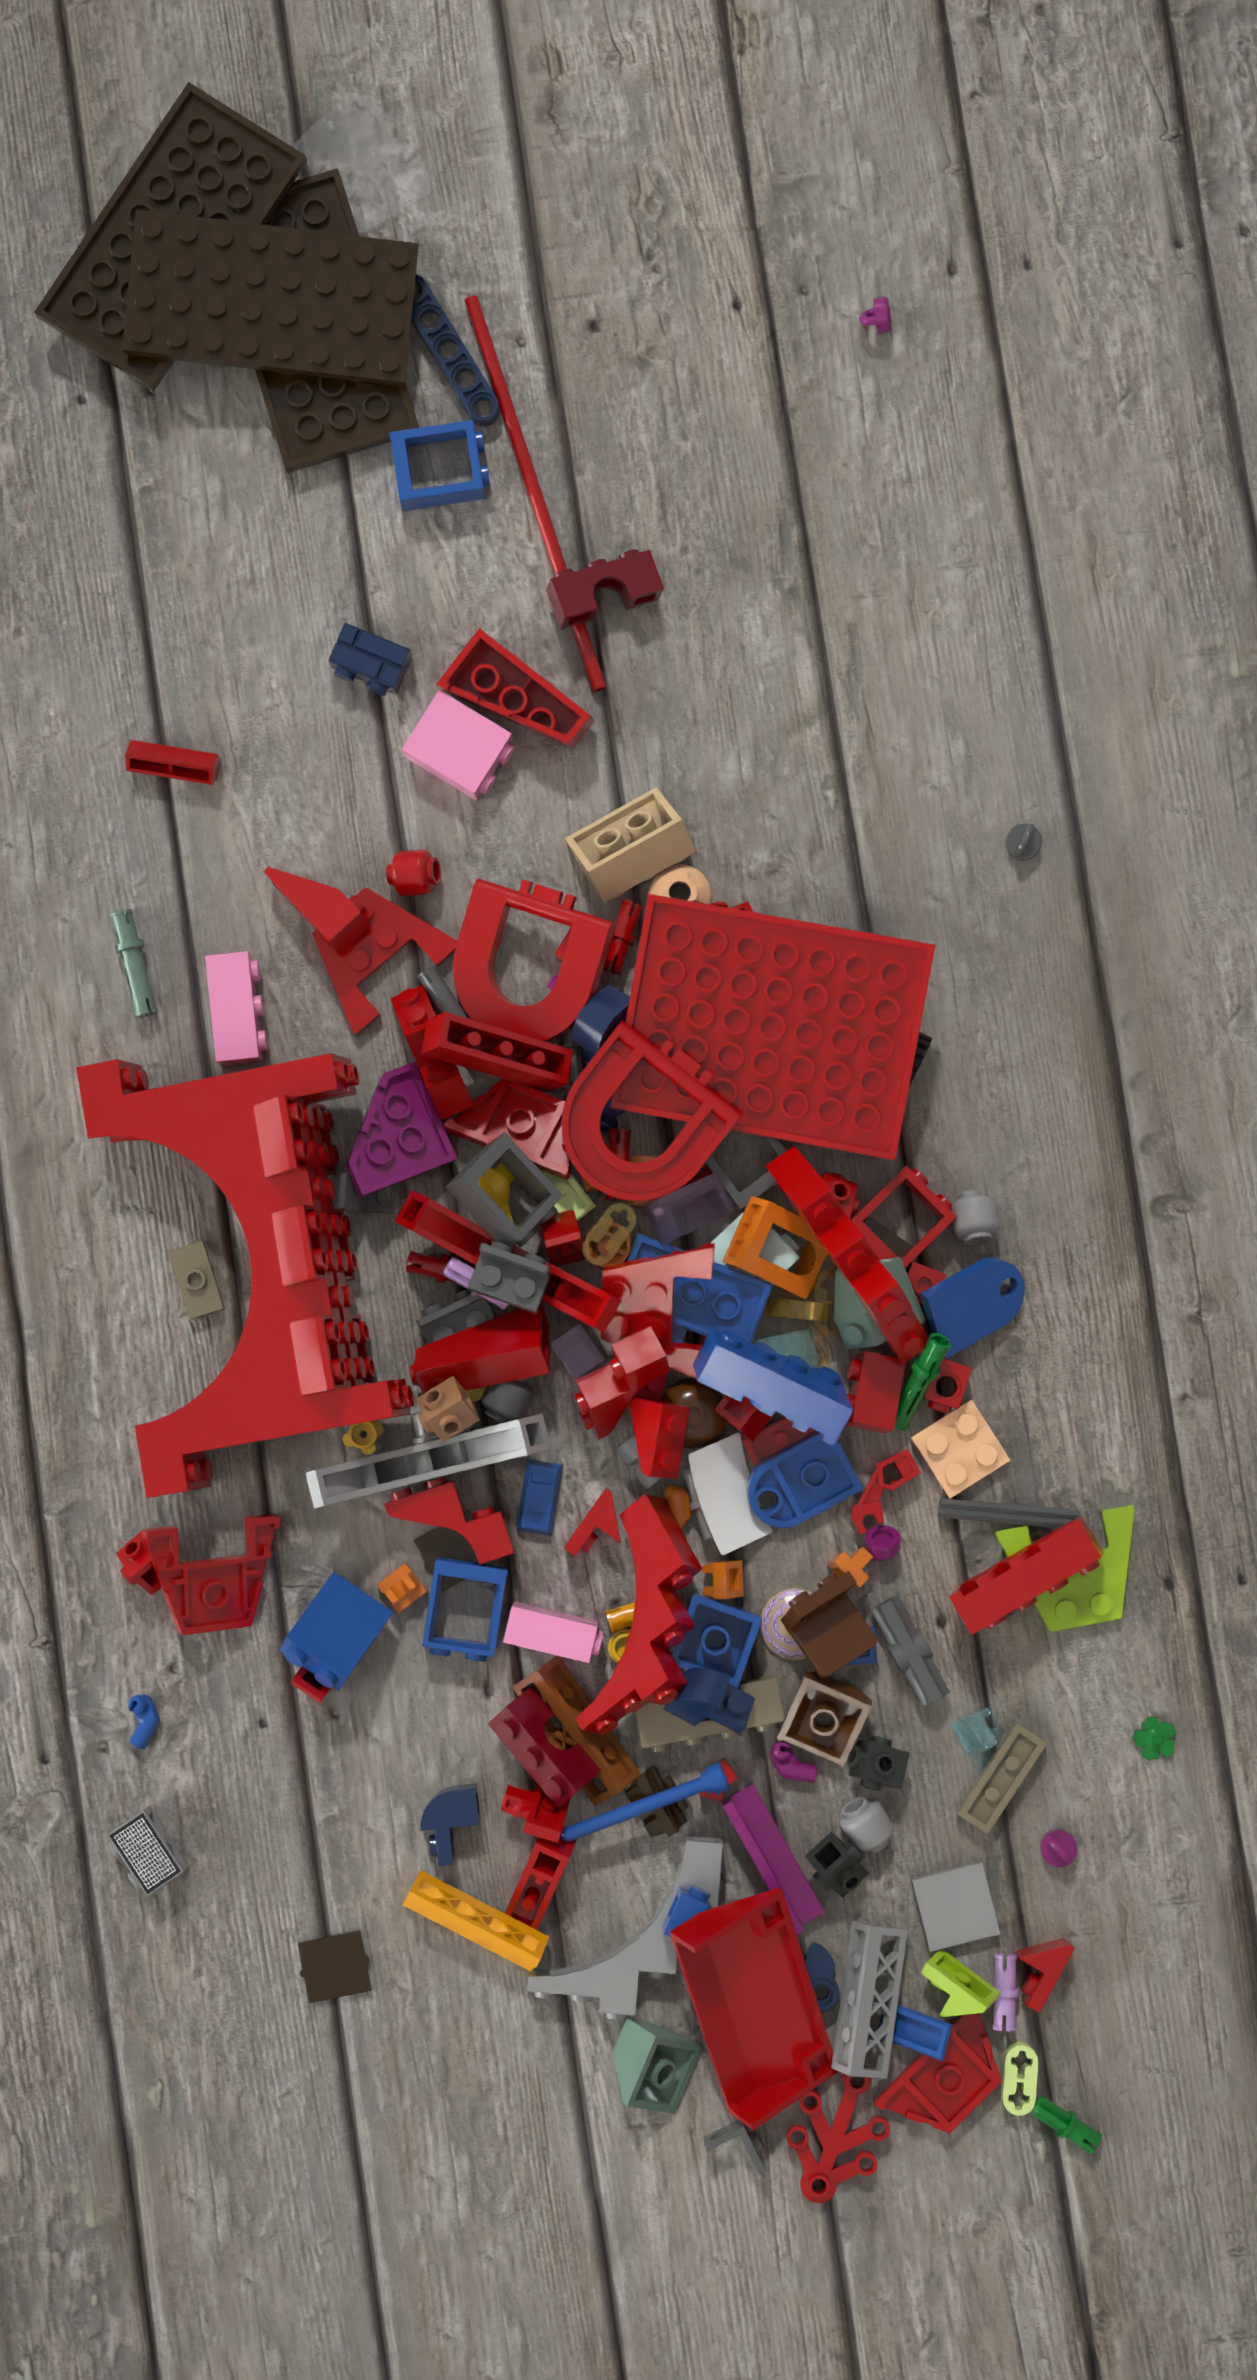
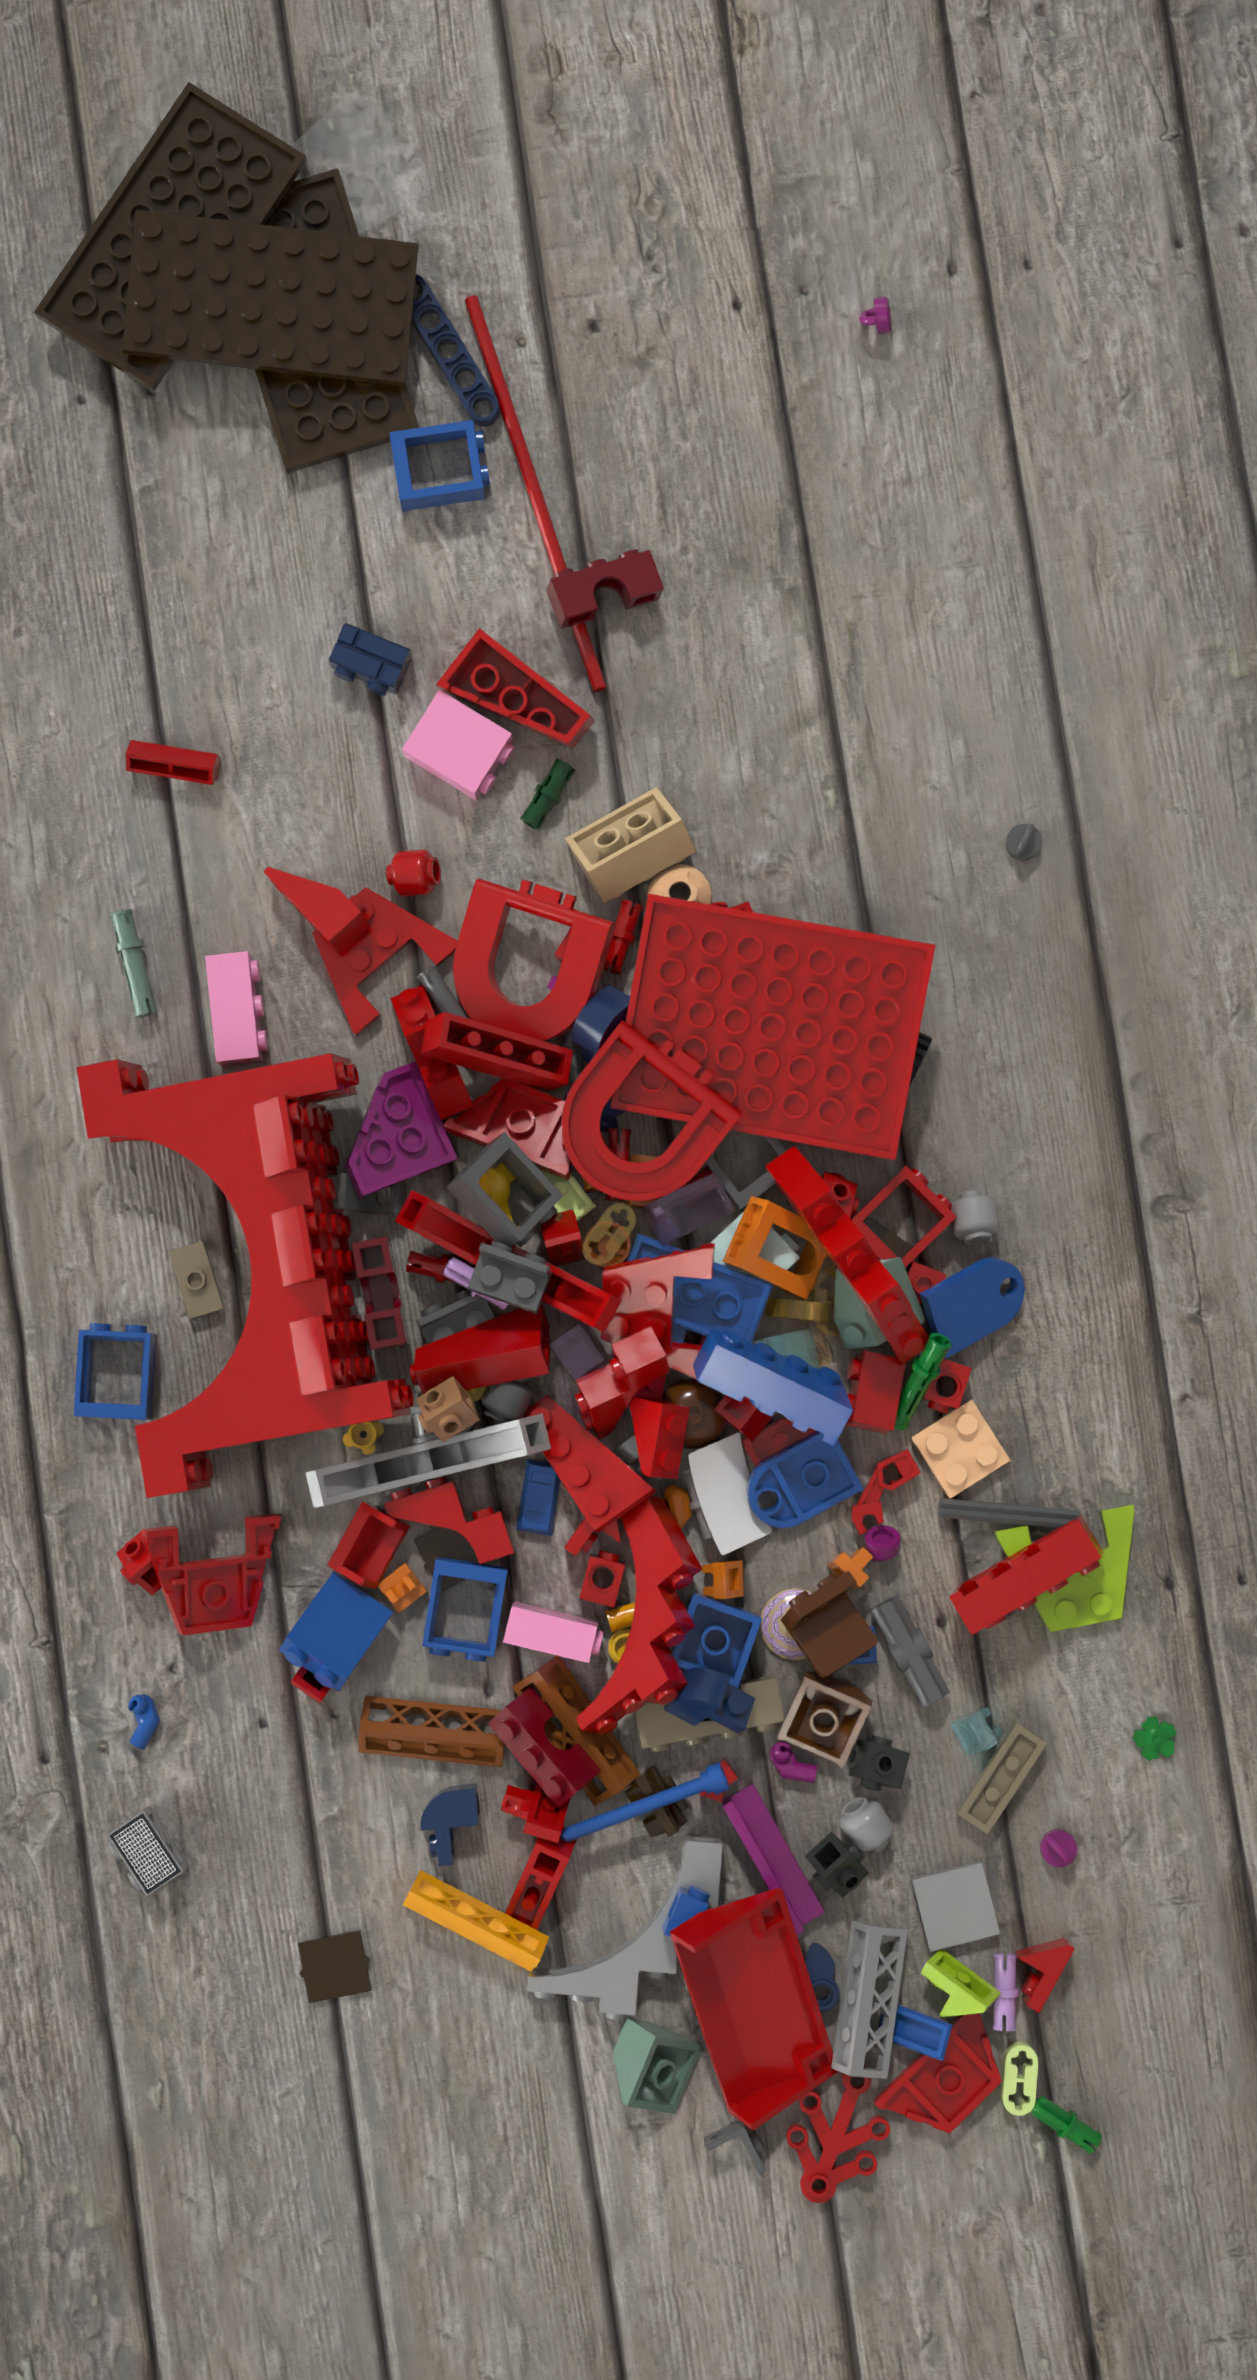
(82, 1403): none -> blue window
(368, 1545): none -> red panel
(381, 1293): none -> dark red arch
(430, 1739): none -> dark orange fence
(547, 794): none -> dark green pin
(588, 1469): none -> red wing
(595, 1593): none -> red brick

